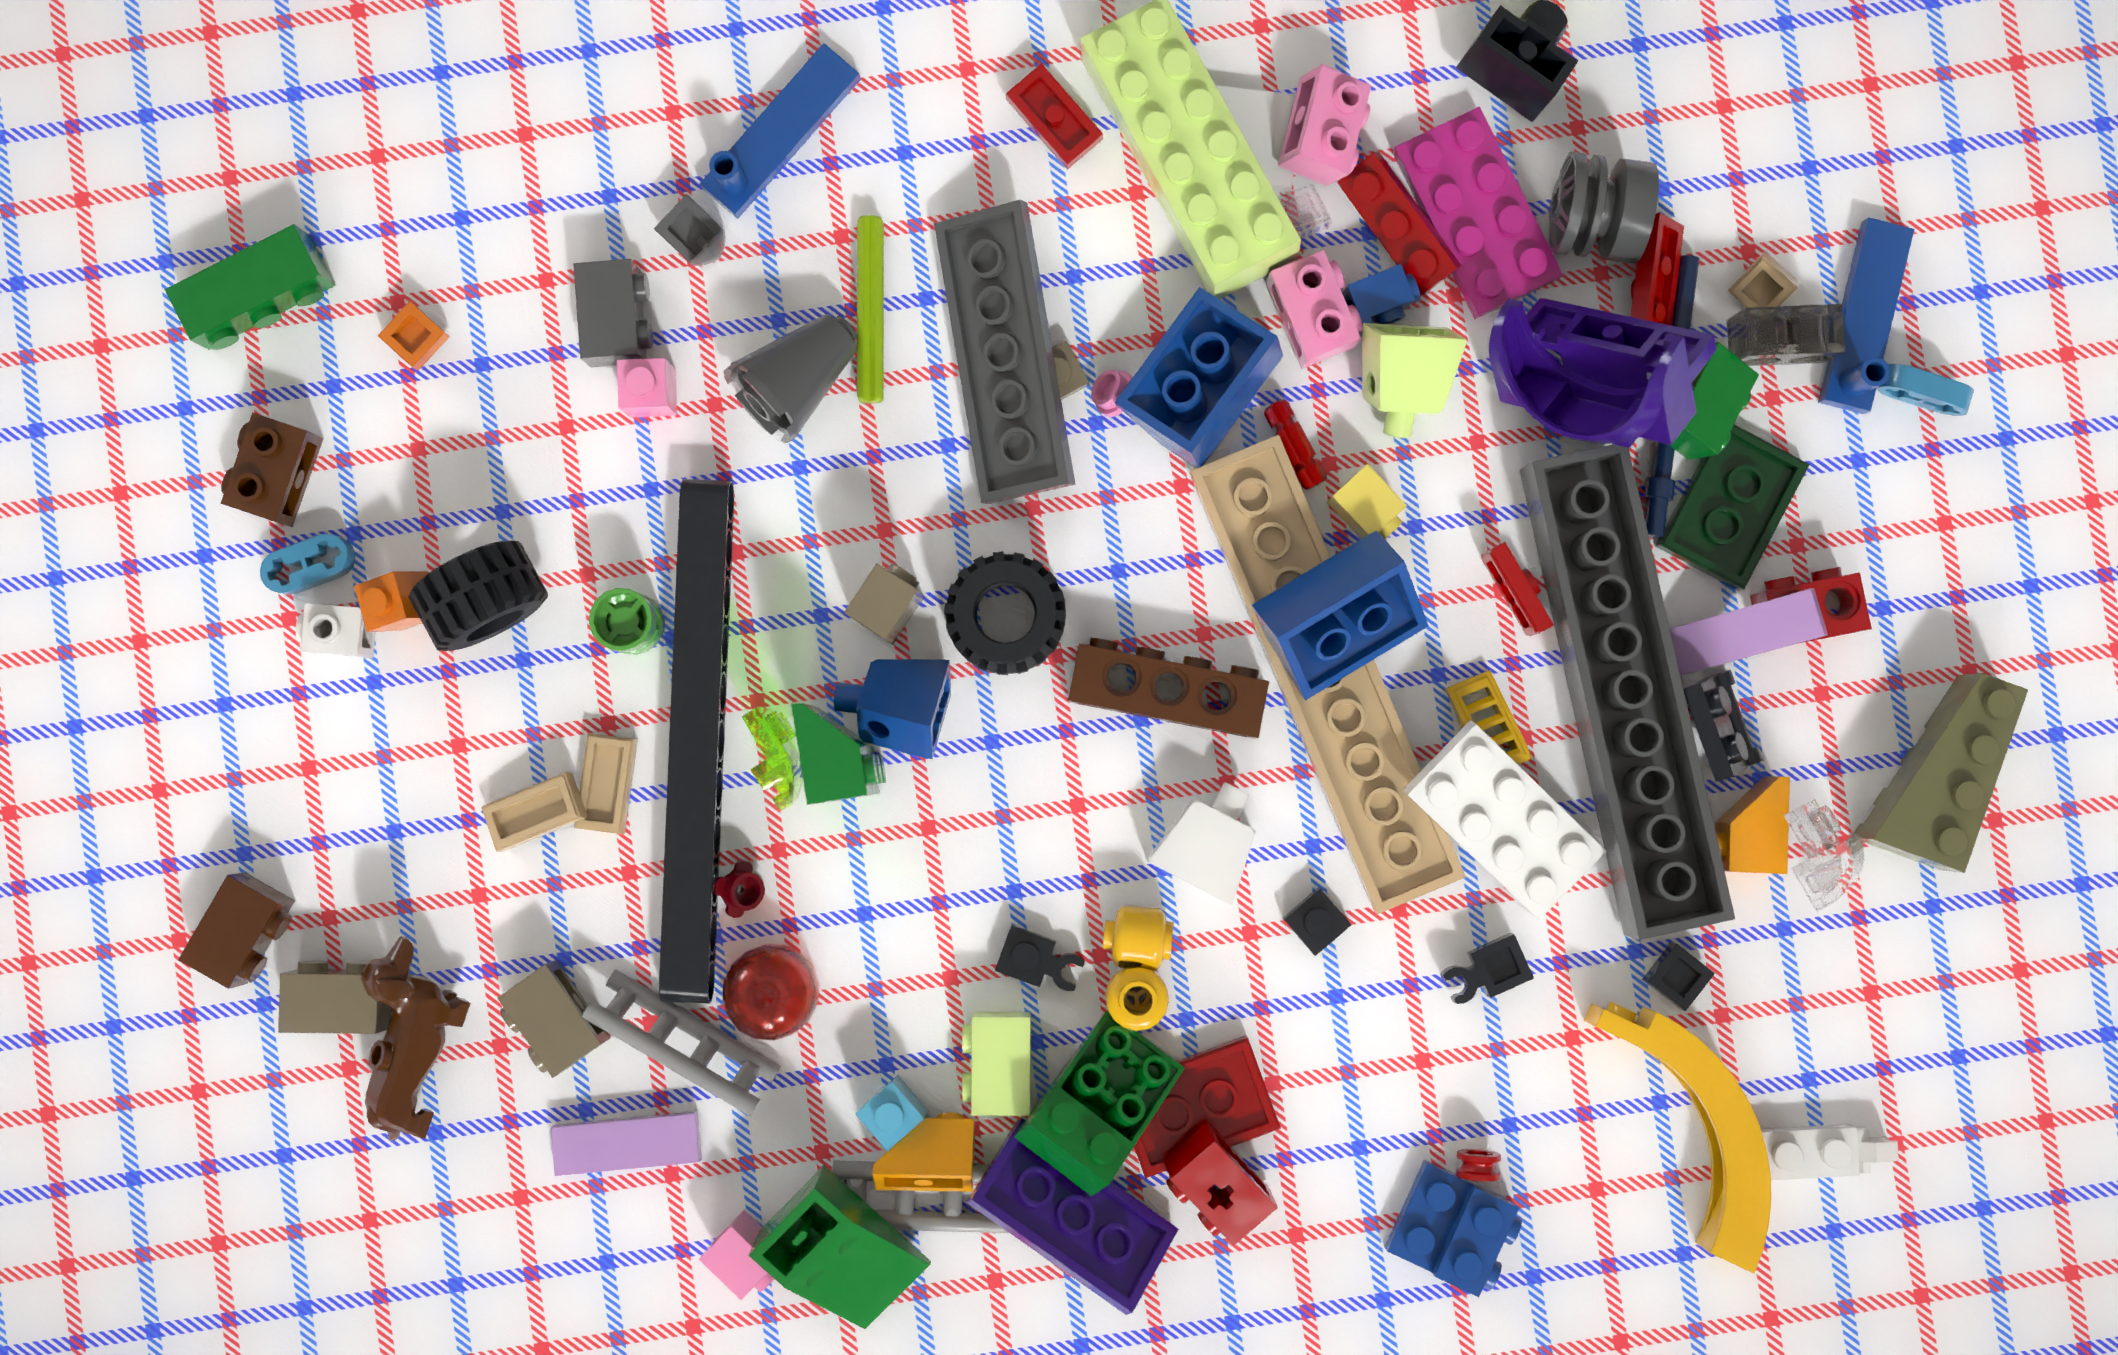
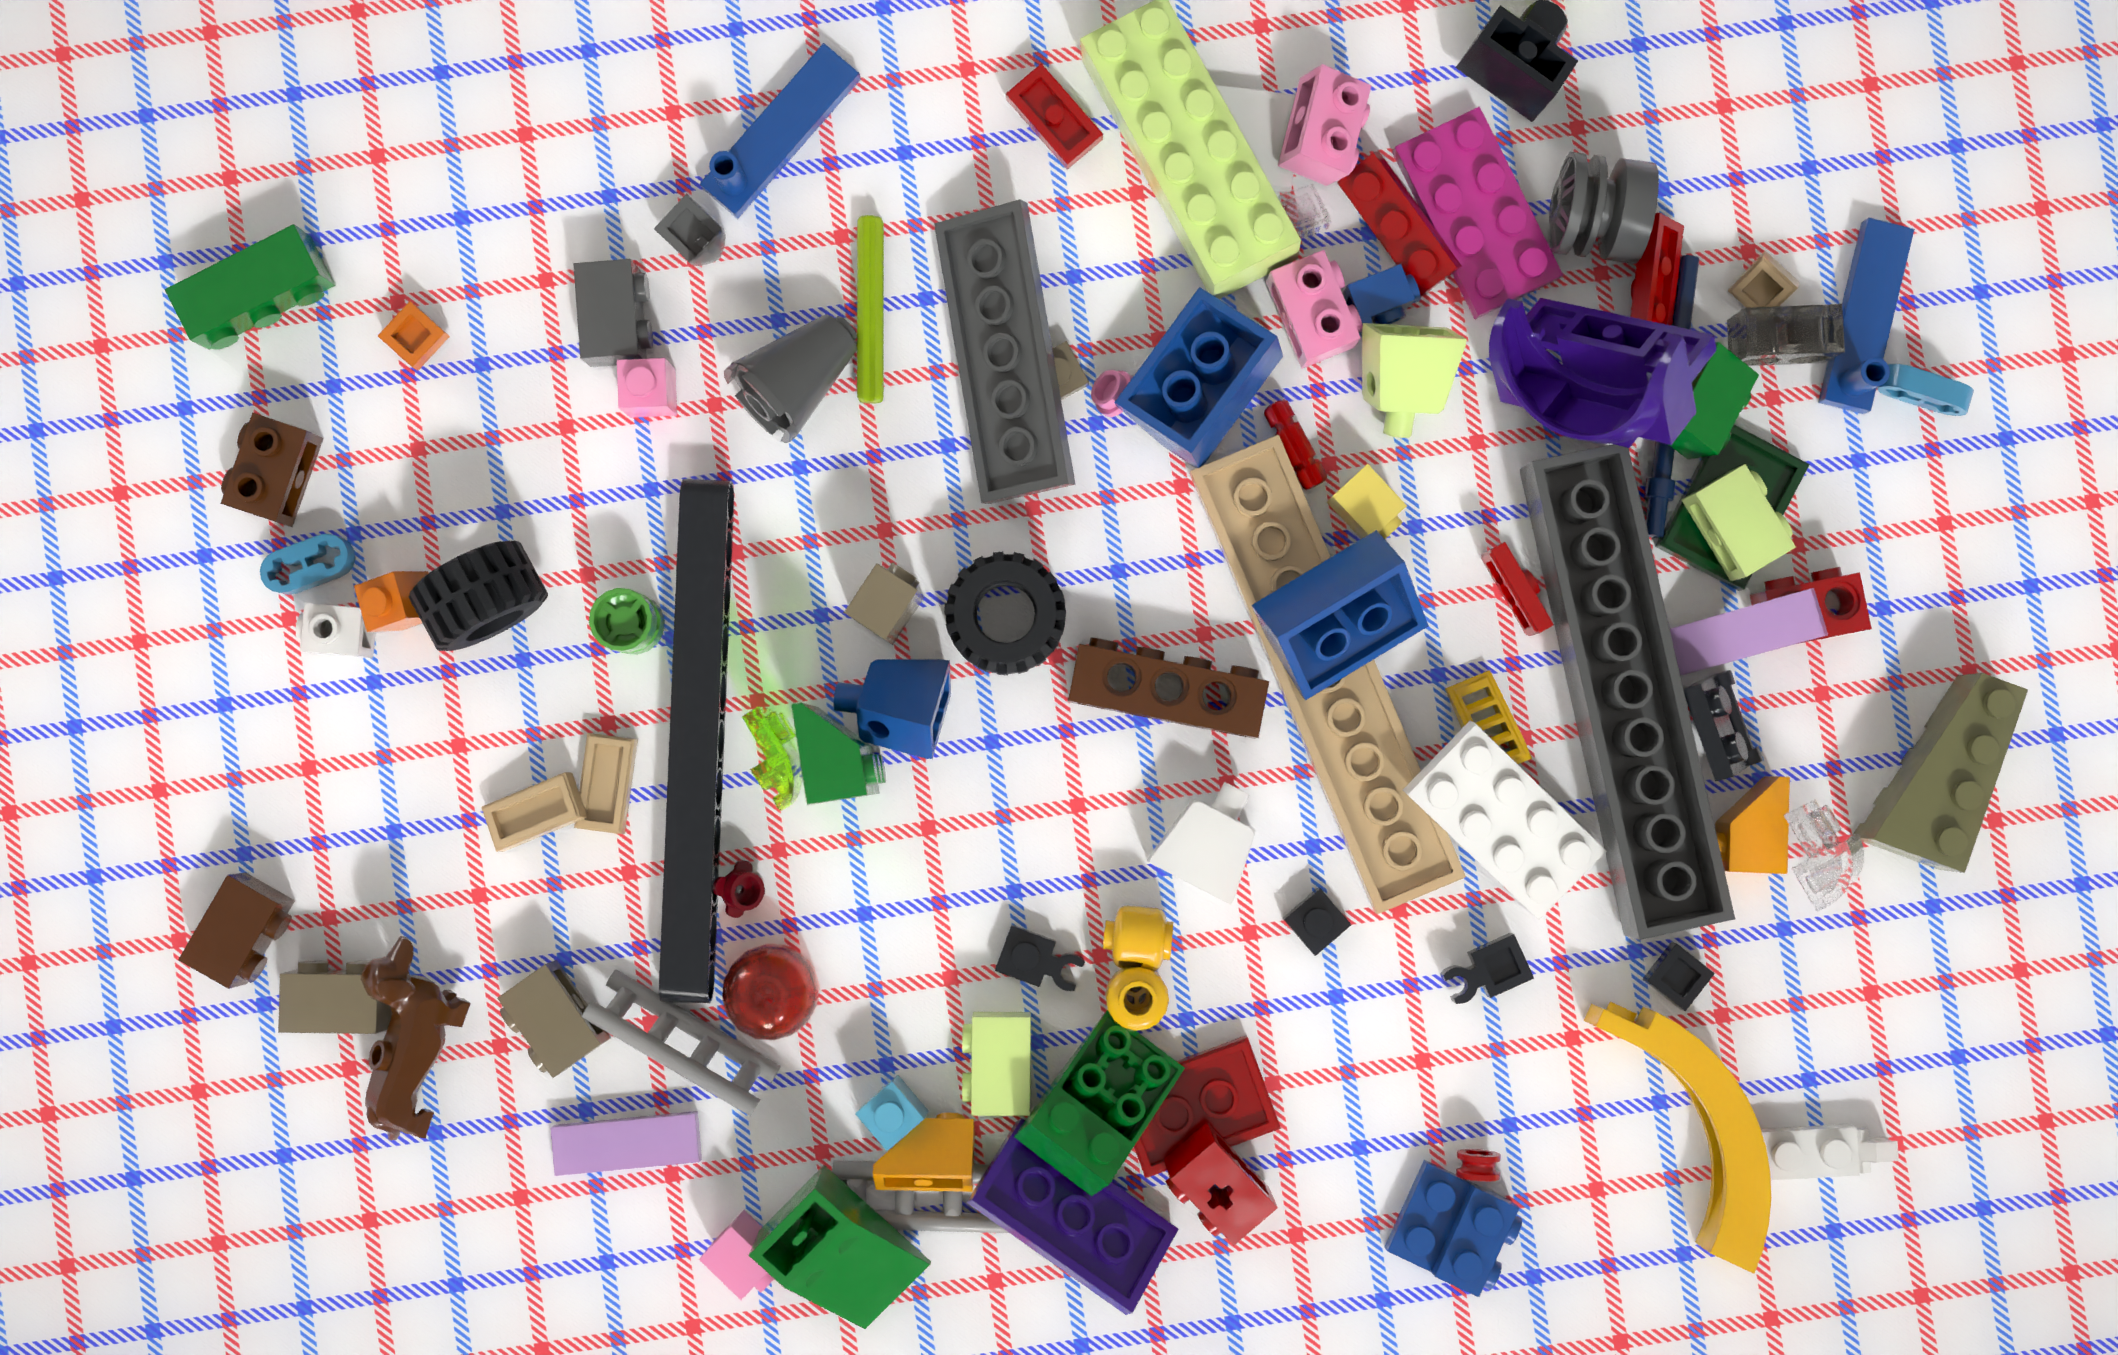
(1739, 522): none -> yellowish green brick

